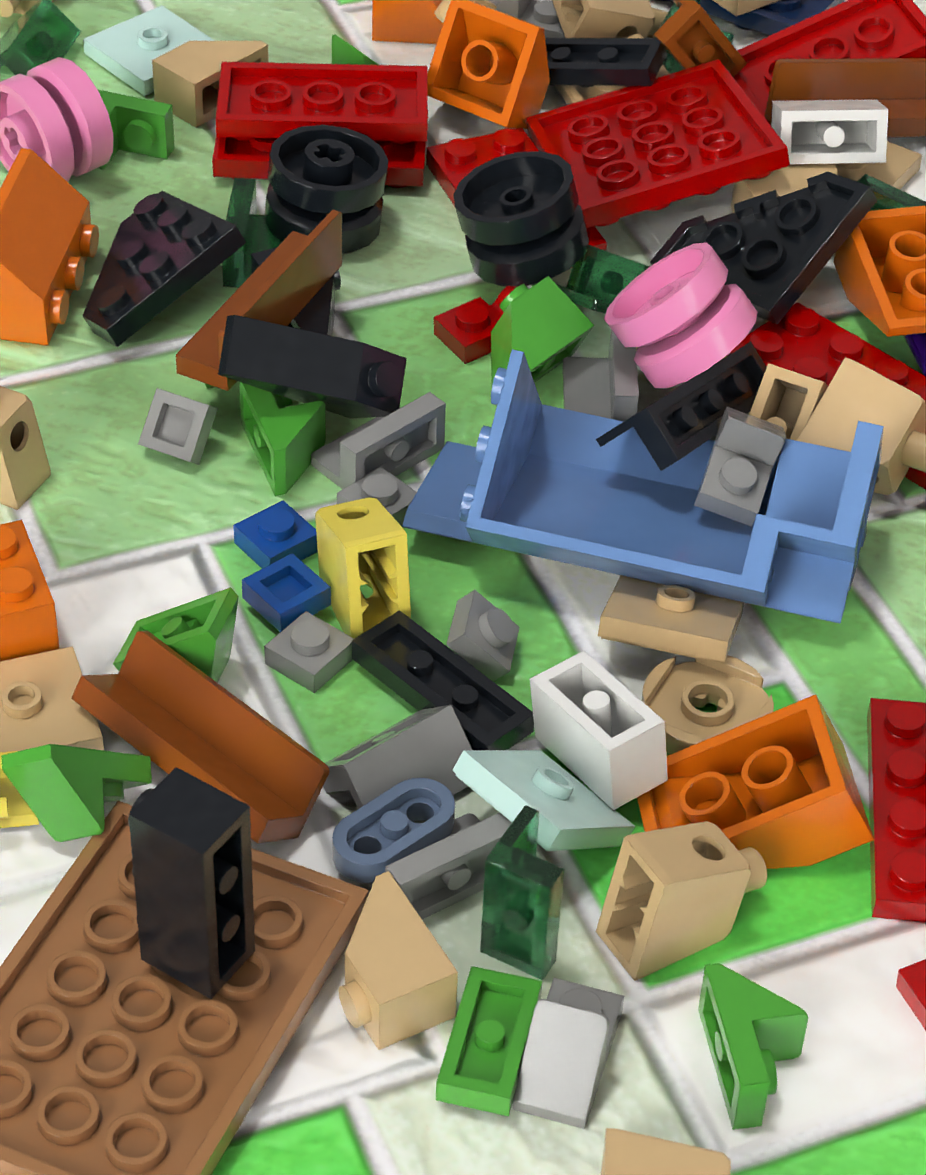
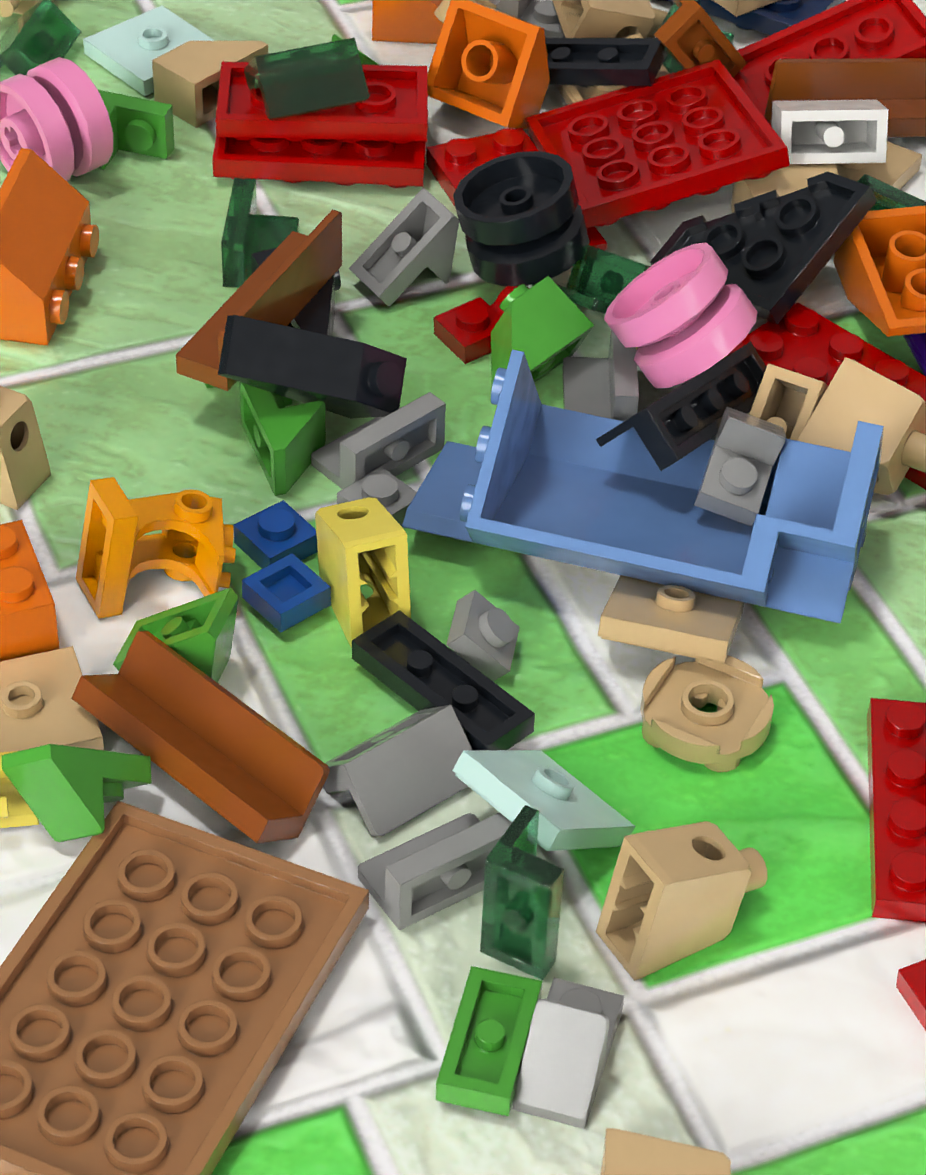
(114, 549): none -> light orange tile
(154, 262): black plate -> none
(177, 426): light grey plate -> none
(193, 881): black brick -> none
(308, 78): none -> clear green panel
(309, 651): light grey plate -> none
(322, 172): black wheel -> none
(387, 830): sand blue plate -> none
(395, 970): tan slope -> none
(416, 239): none -> light grey slope
(599, 729): white brick -> none
(746, 1035): bright green slope -> none
(767, 787): orange slope -> none

